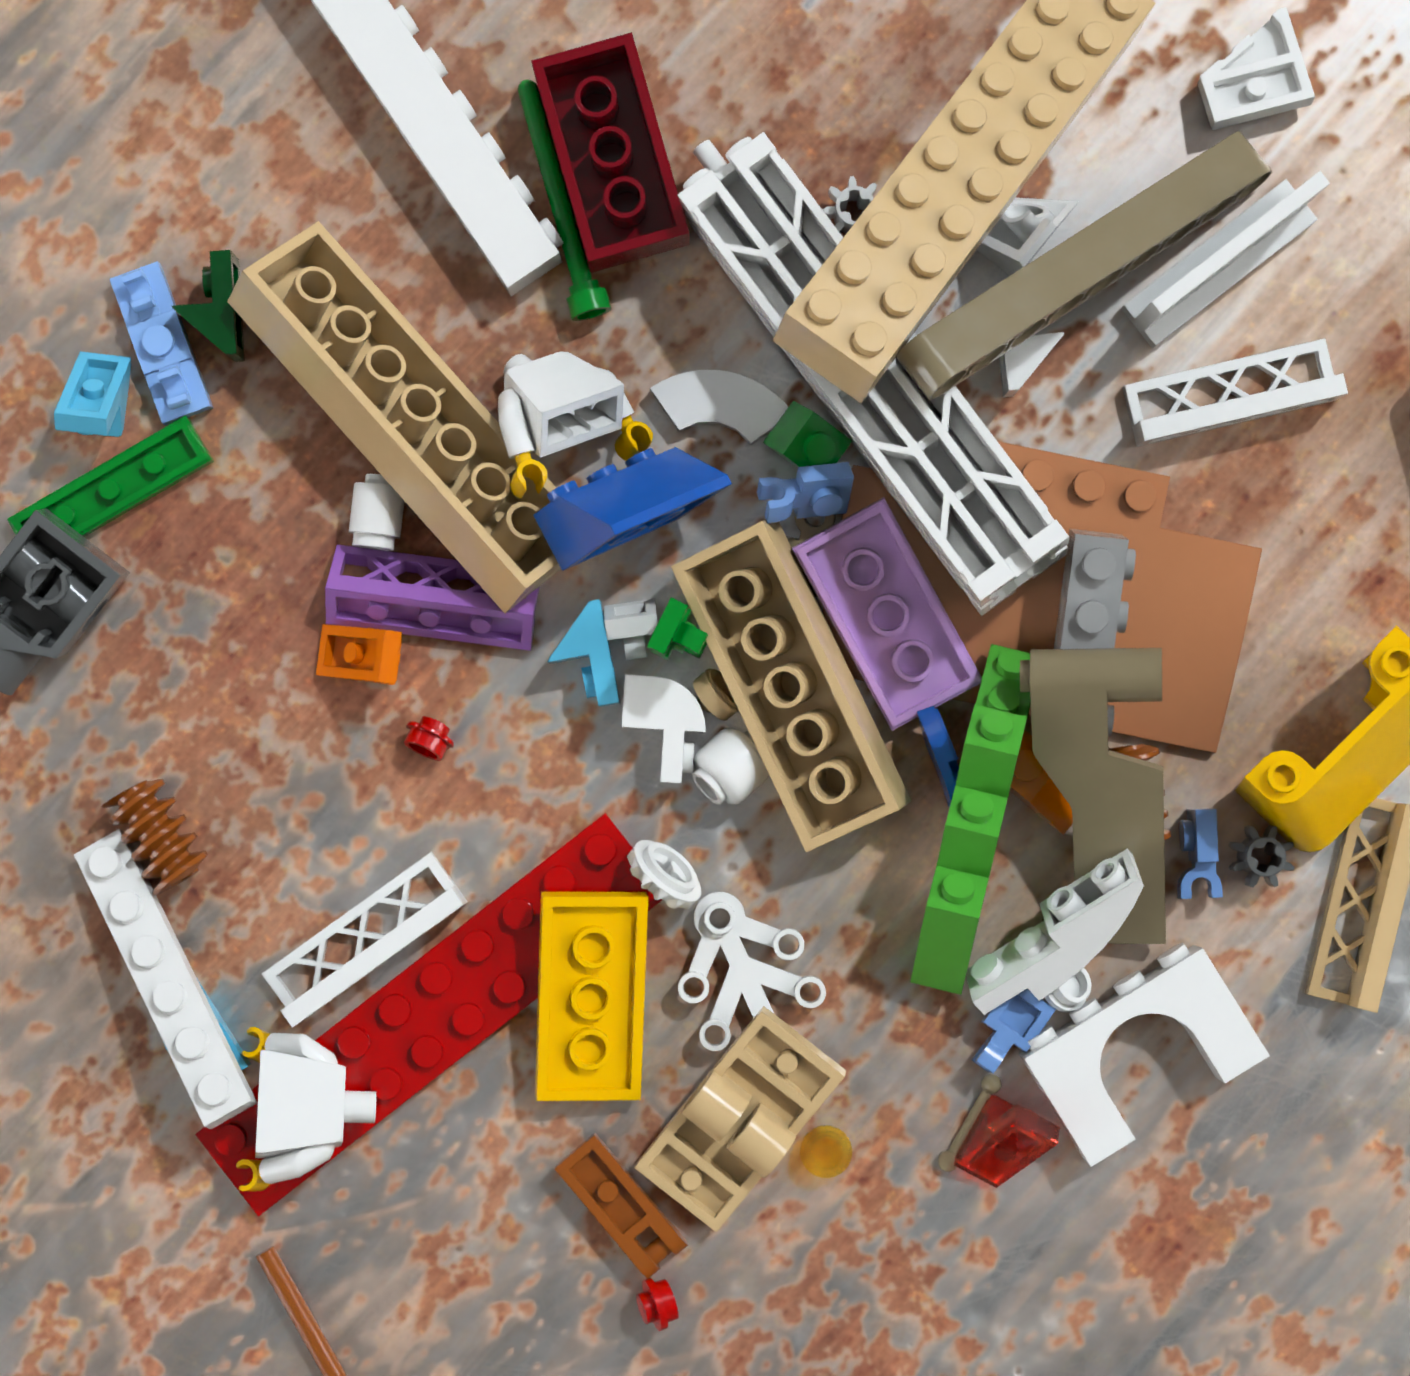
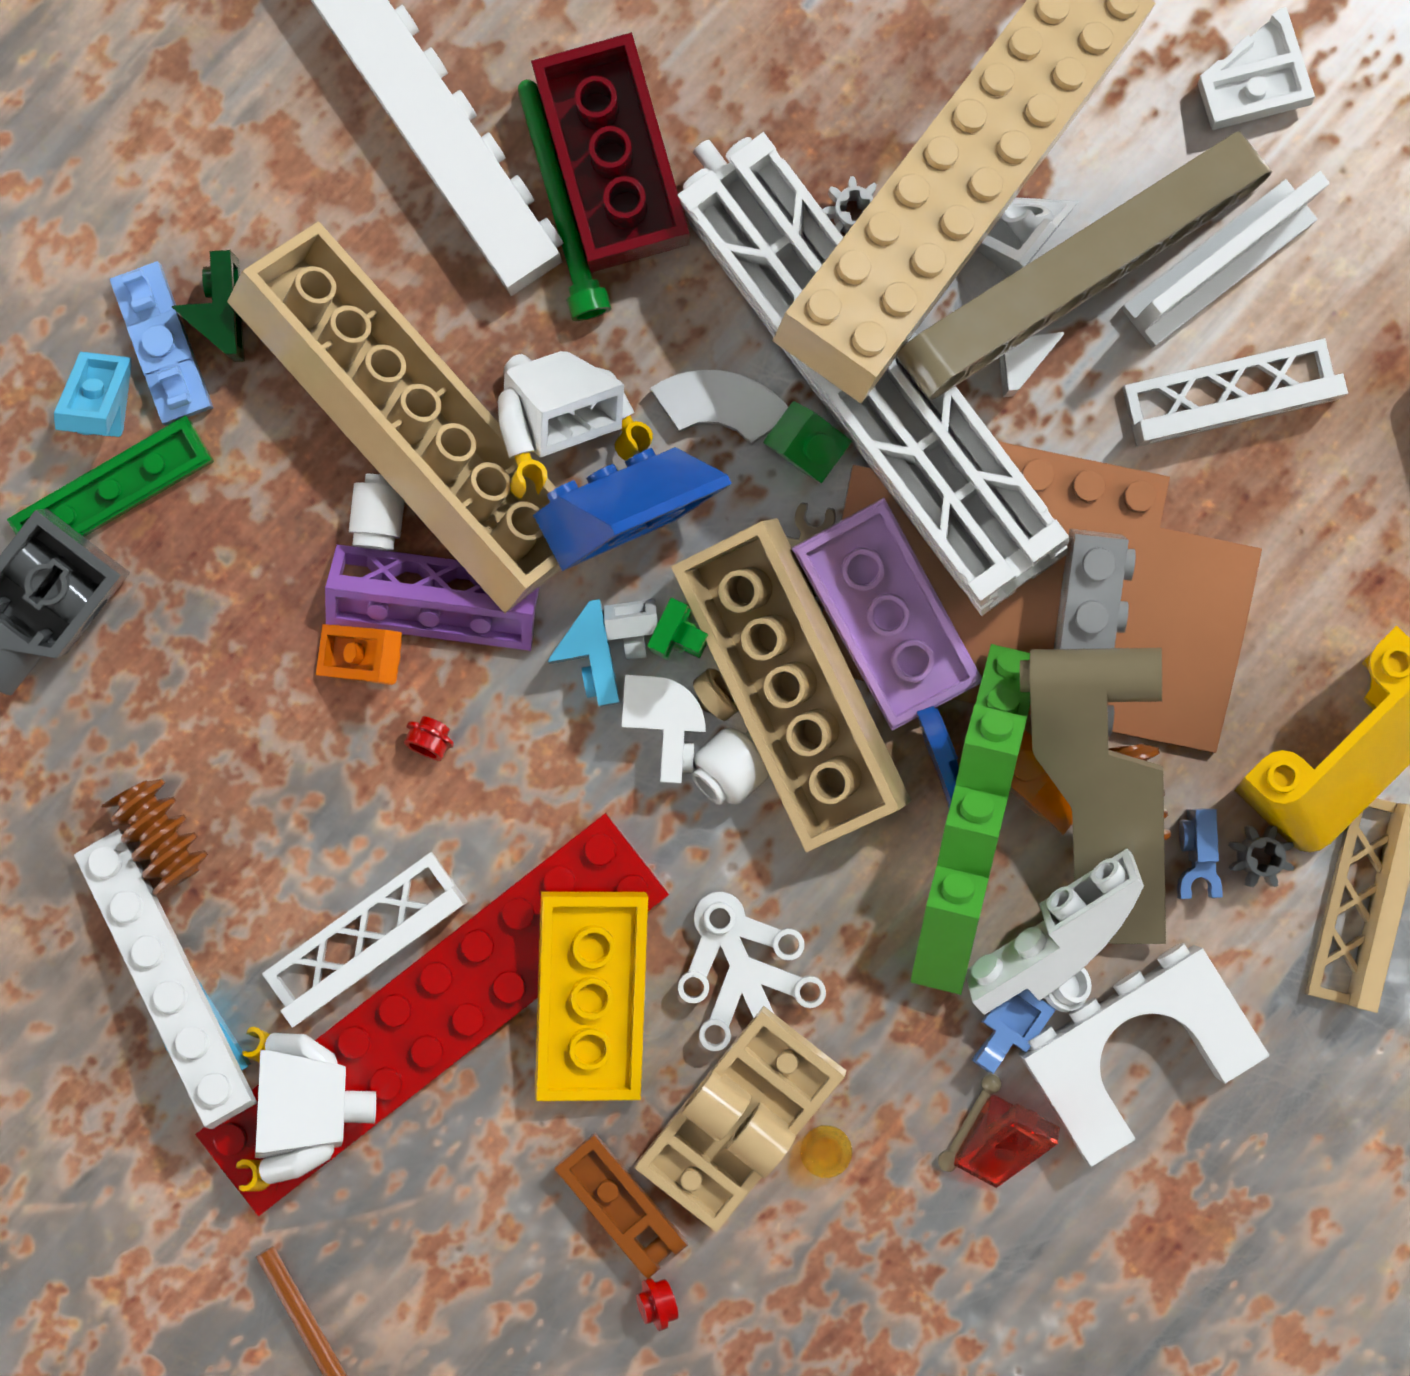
(664, 873): white gear -> none
(813, 493): medium blue plate -> none

